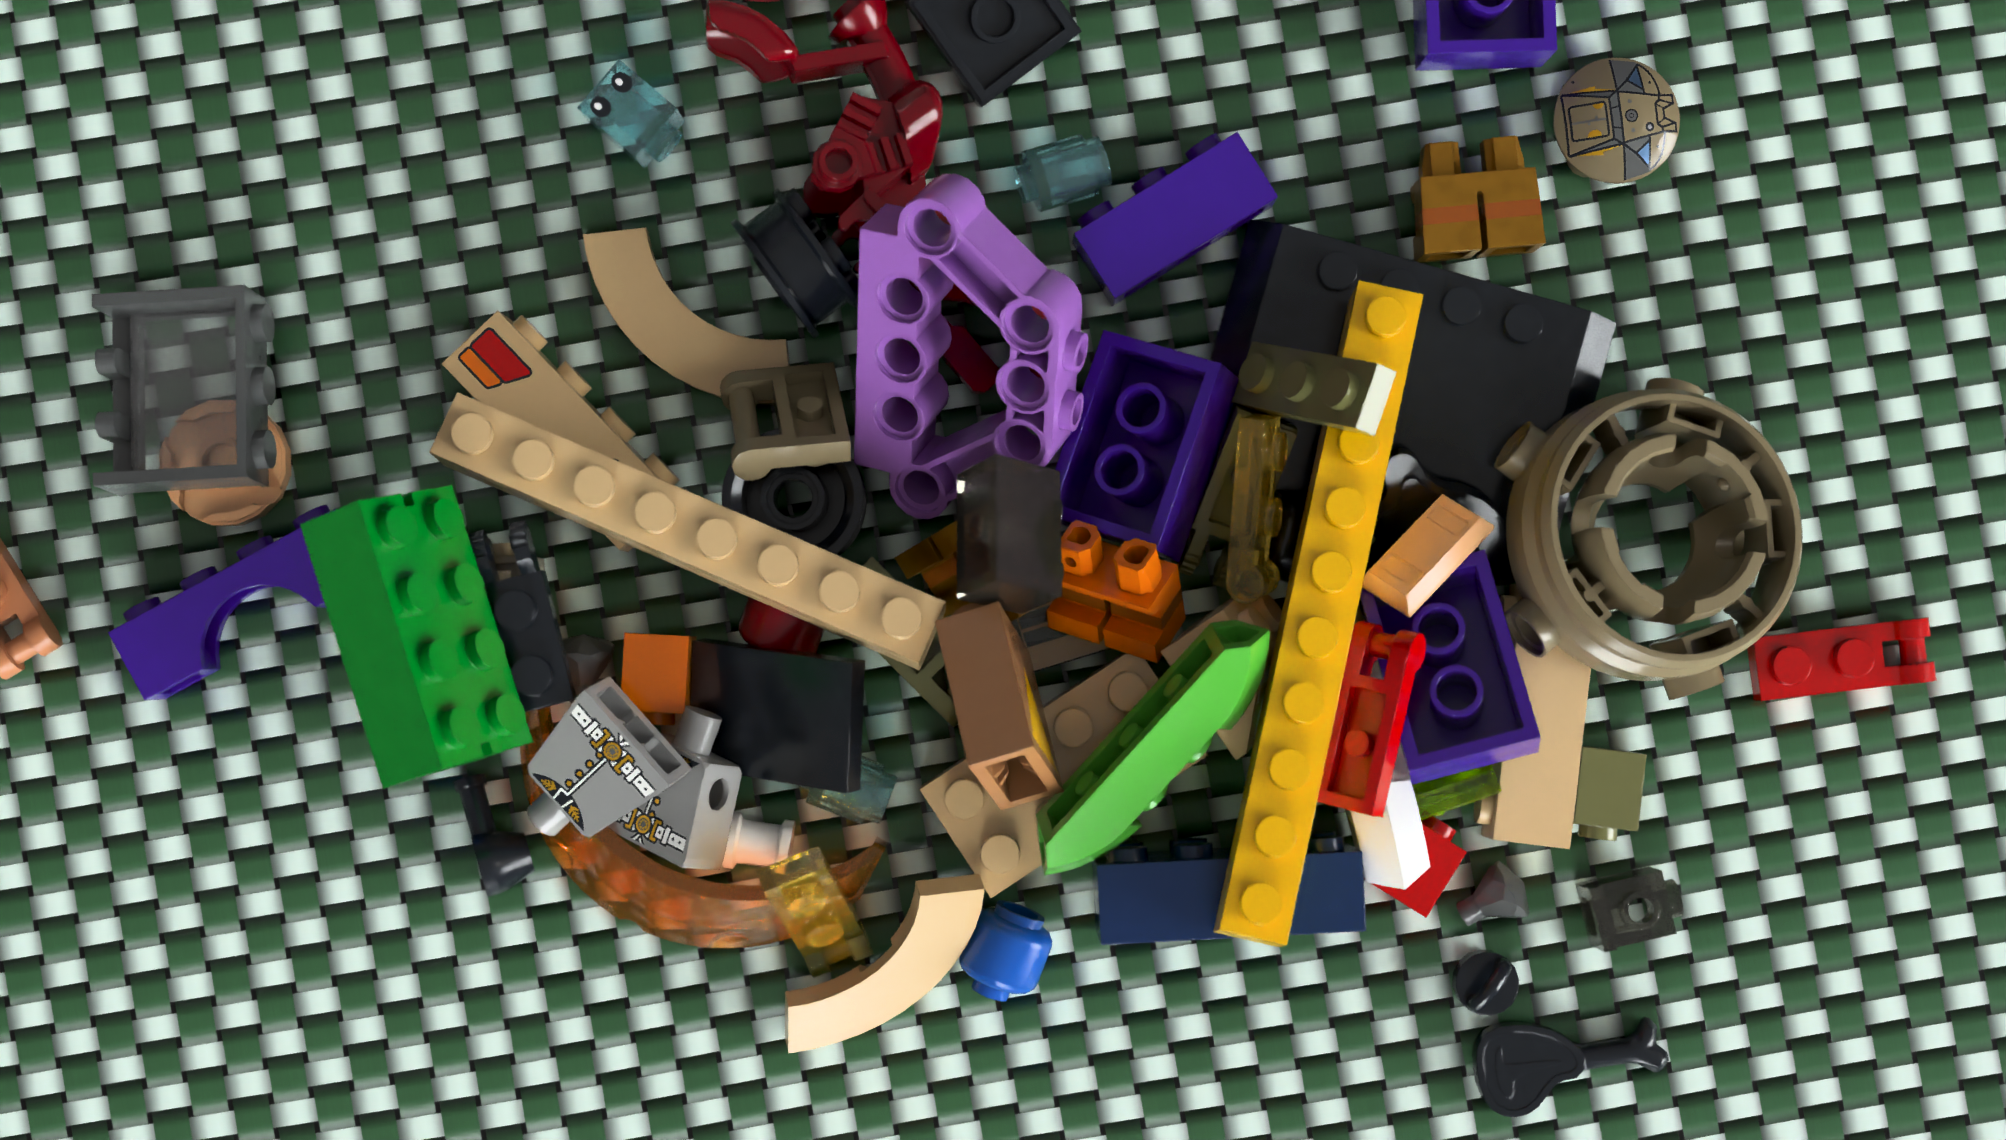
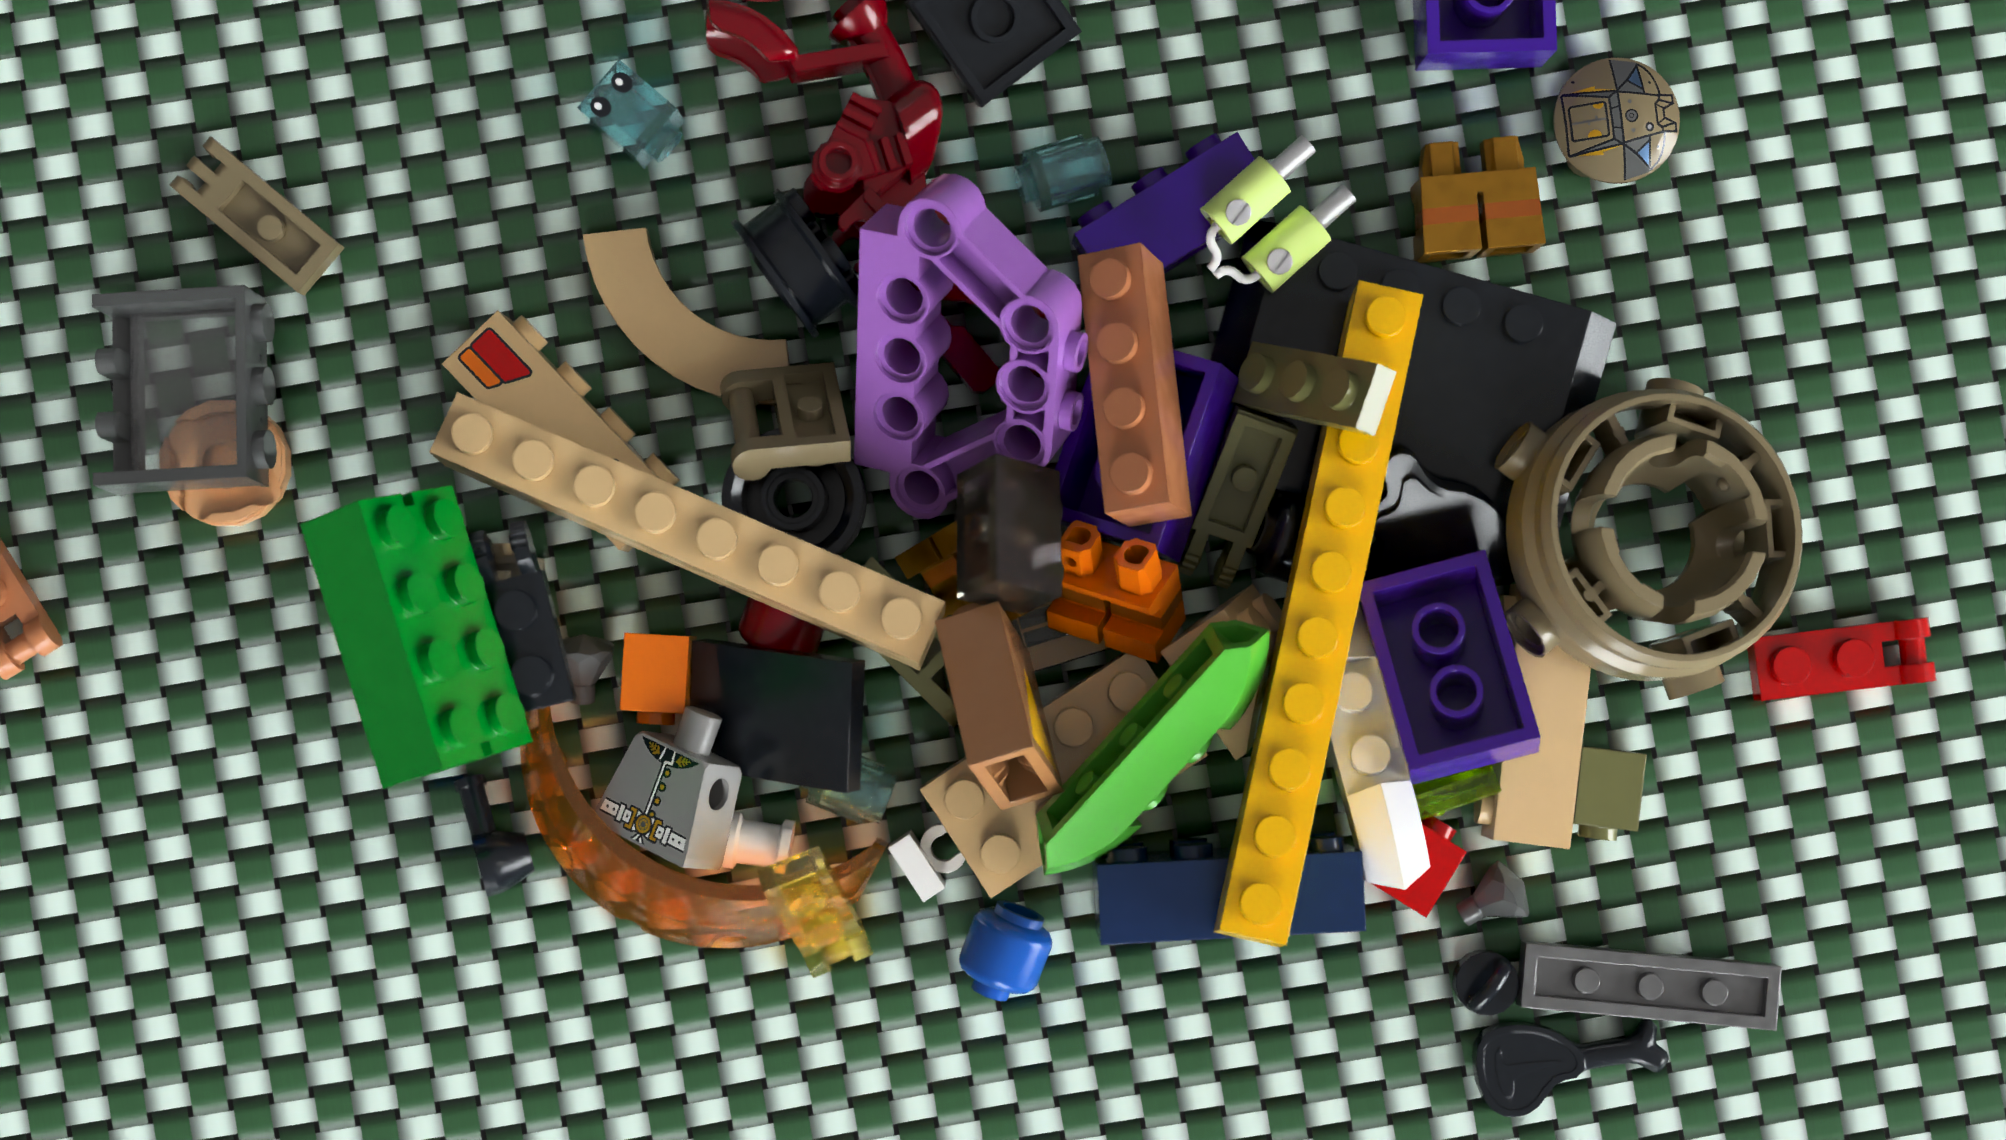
(179, 640): dark purple arch -> none
(259, 218): none -> dark tan hinge
(600, 763): light grey torso -> none
(920, 863): none -> white tile
(920, 955): tile -> none
(1134, 386): none -> nougat brick
(1254, 195): none -> yellowish green piece
(1254, 508): clear yellow plate -> none
(1370, 718): red plate -> none
(1426, 555): light nougat tile -> none
(1607, 901): clear smoke brick -> none
(1649, 985): none -> flat silver plate

